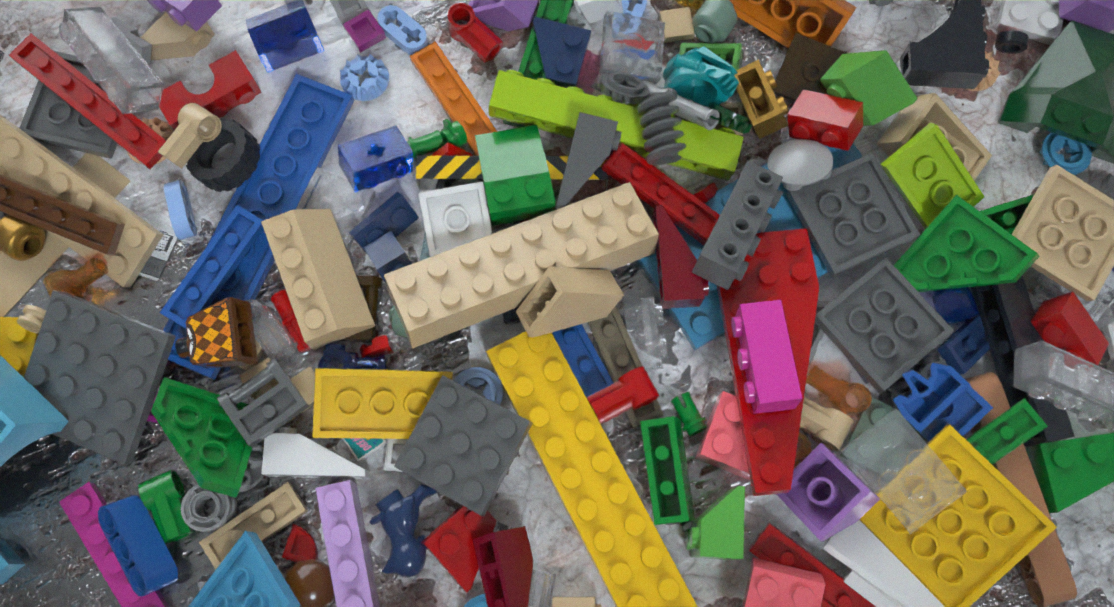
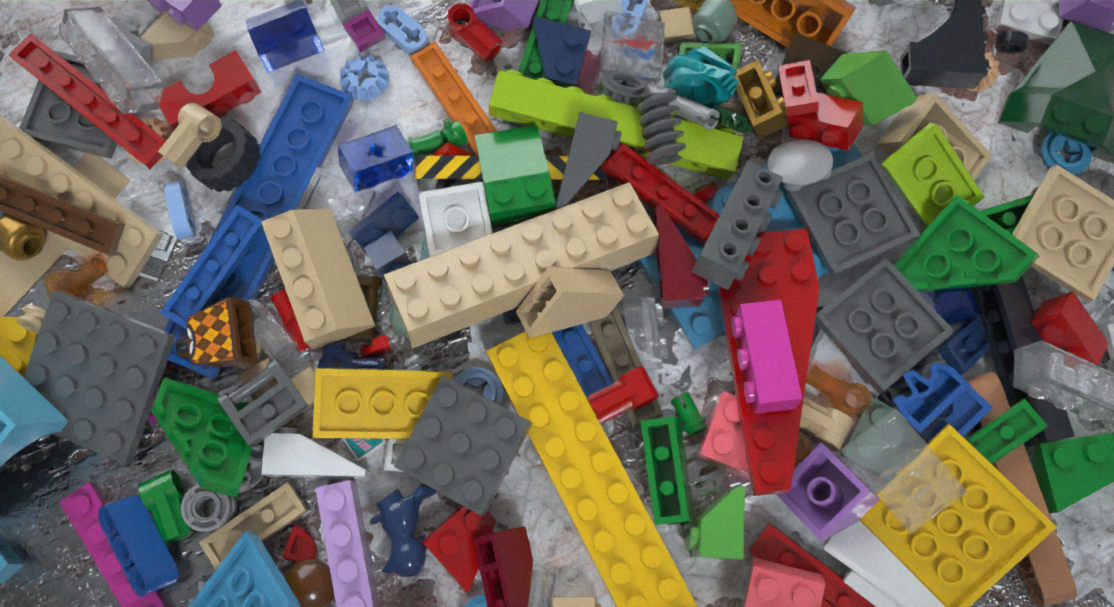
(798, 88): none -> plate

